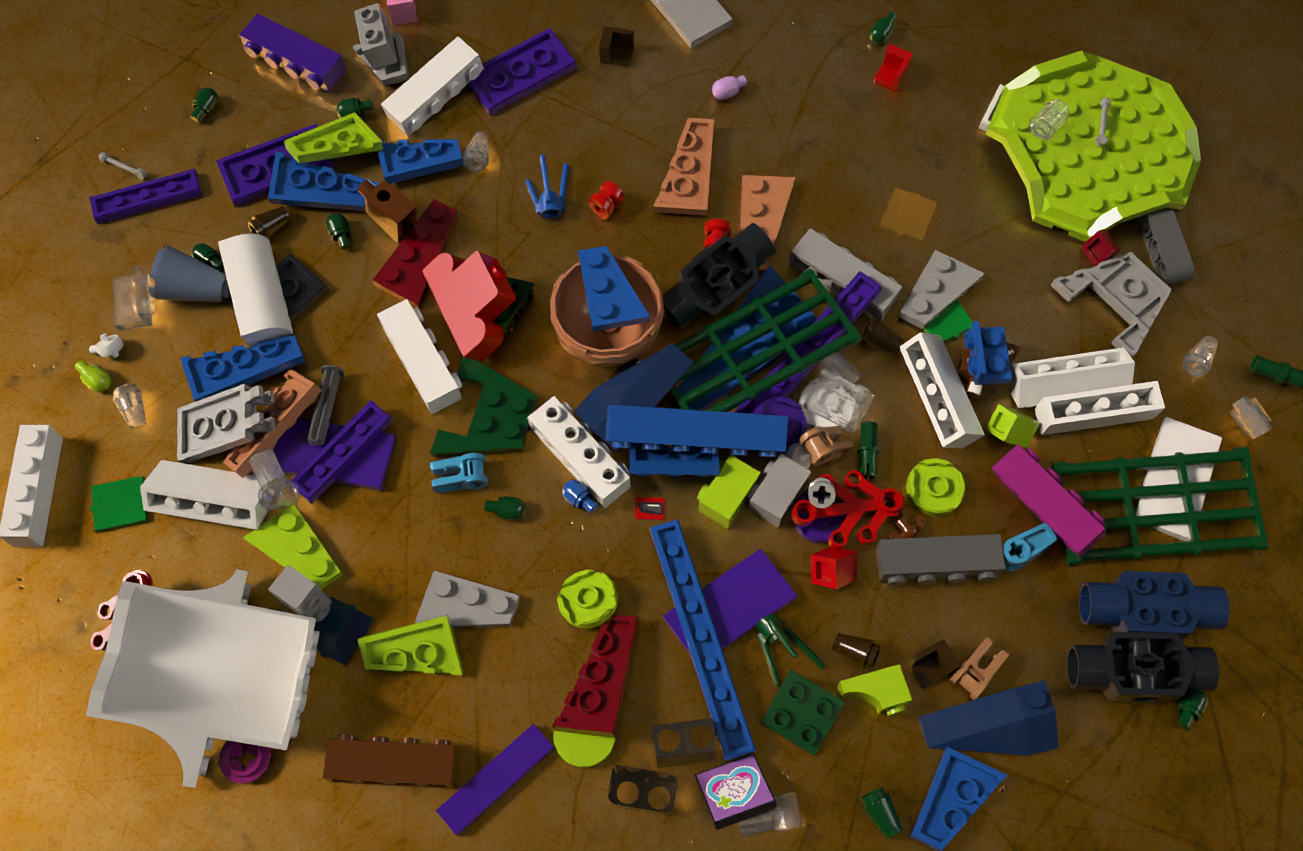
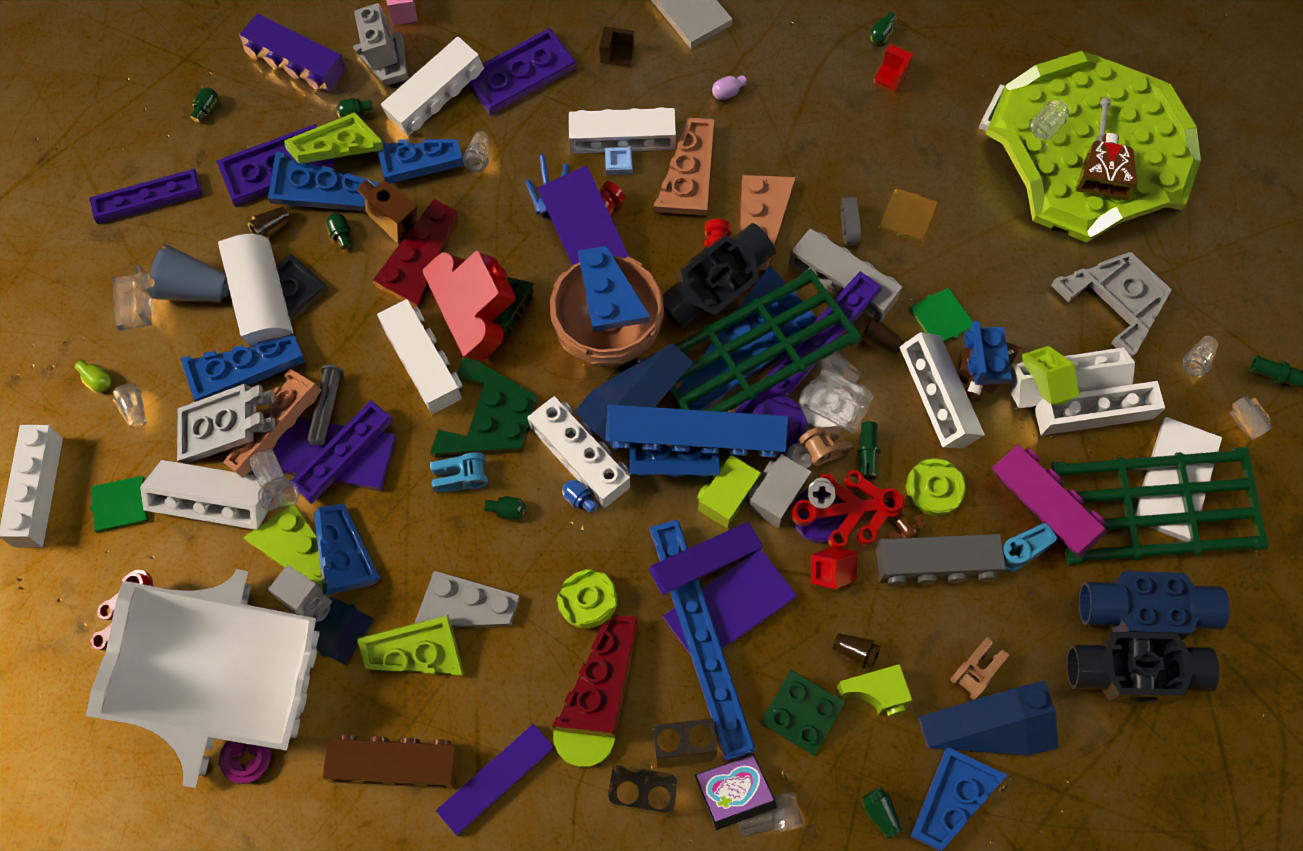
(107, 346): white piece -> none
(140, 173): light grey hinge -> none
(207, 255): dark green cylinder -> none
(341, 551): none -> blue wing
(580, 214): none -> dark purple tile
(618, 160): none -> light blue tile
(622, 128): none -> white brick
(649, 508): sticker -> none
(705, 558): none -> dark purple tile
(776, 631): dark green plant -> none
(850, 221): none -> dark grey beam
(933, 664): dark brown panel -> none
(937, 288): light grey wing -> none
(1012, 426): lime panel -> none
(1052, 374): none -> lime arch
(1100, 247): dark red tile -> none
(1108, 169): none -> reddish brown torso
(1166, 246): dark grey beam -> none
(1191, 708): dark green cylinder -> none

